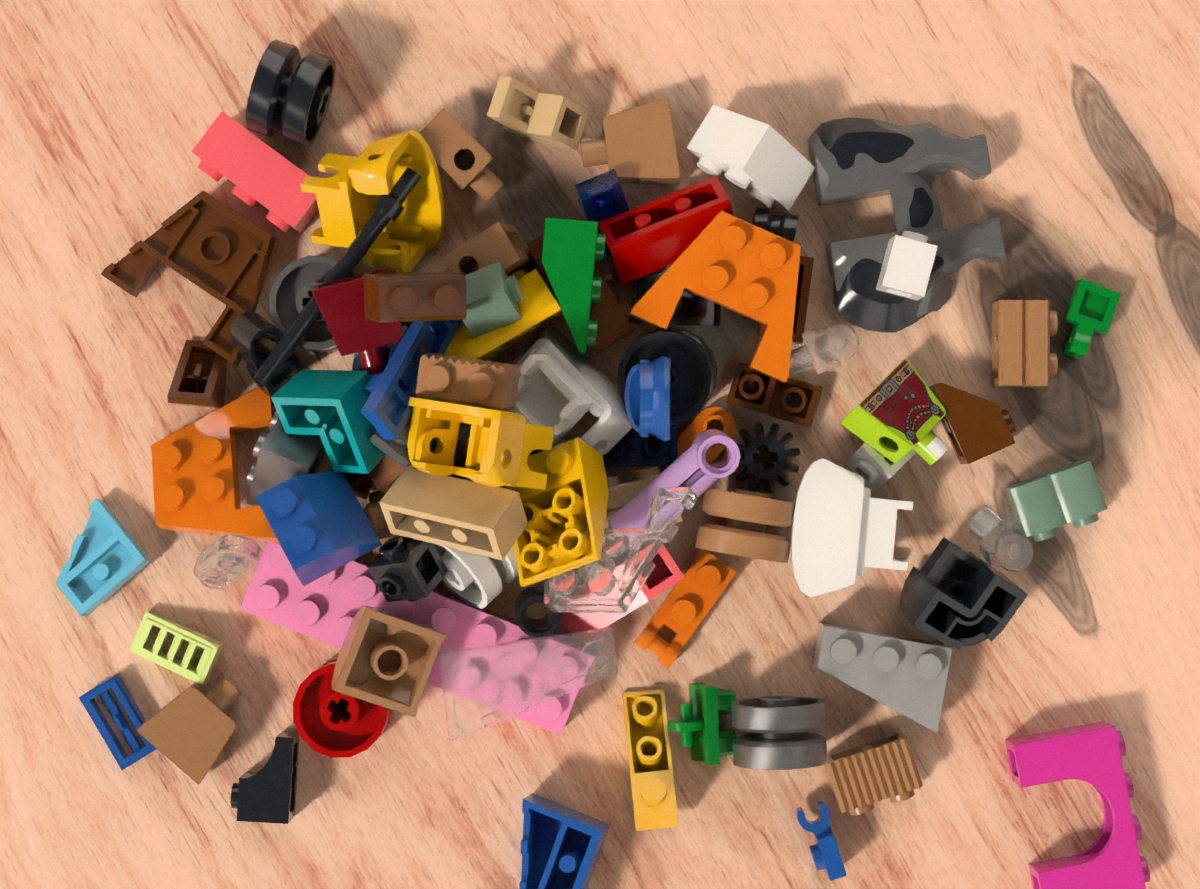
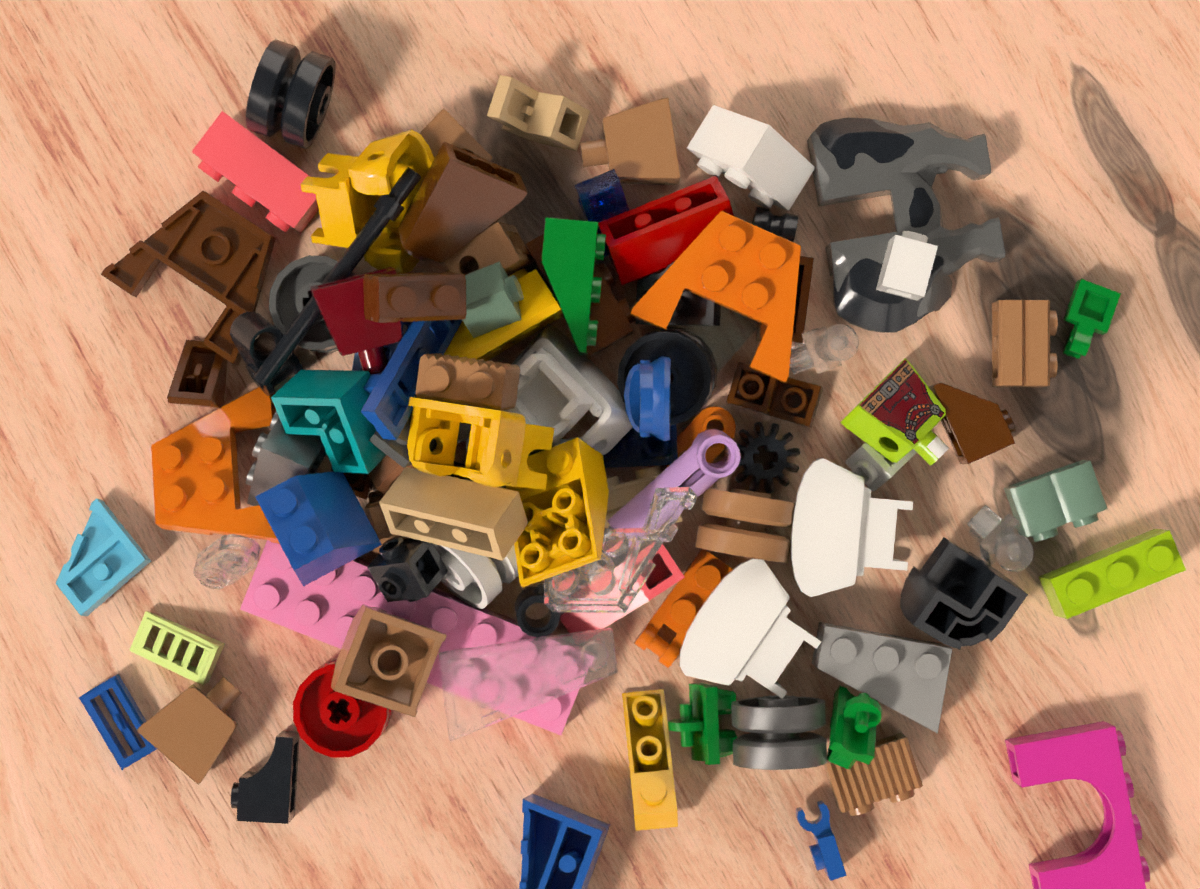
(457, 203): none -> reddish brown slope
(744, 630): none -> white piece
(853, 728): none -> green hips
(1112, 573): none -> lime brick

